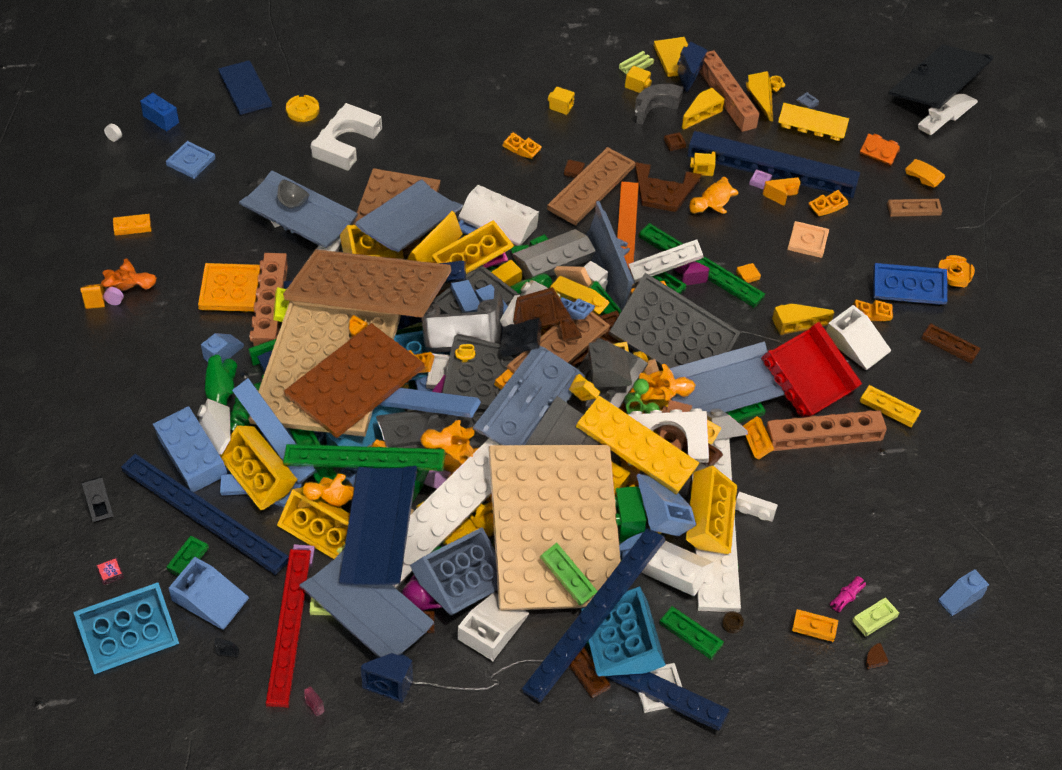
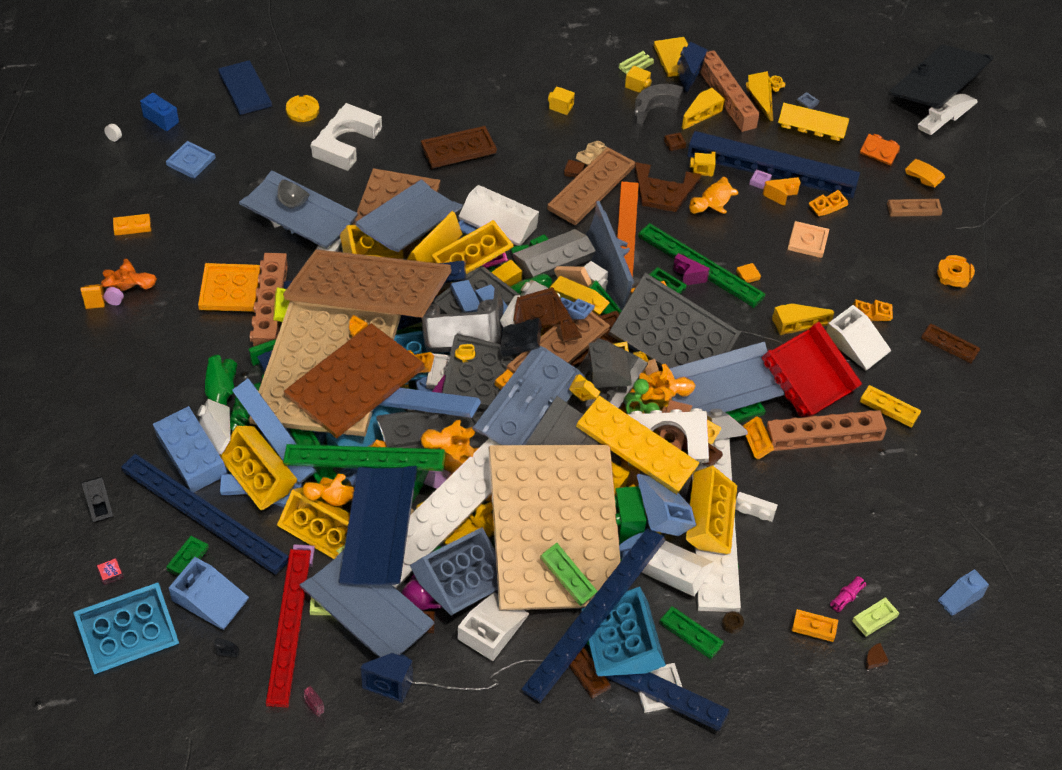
(222, 345): medium blue slope -> none
(458, 146): none -> reddish brown plate
(525, 148): light orange slope -> none
(592, 151): none -> tan slope
(666, 260): white plate -> none
(910, 283): blue plate -> none

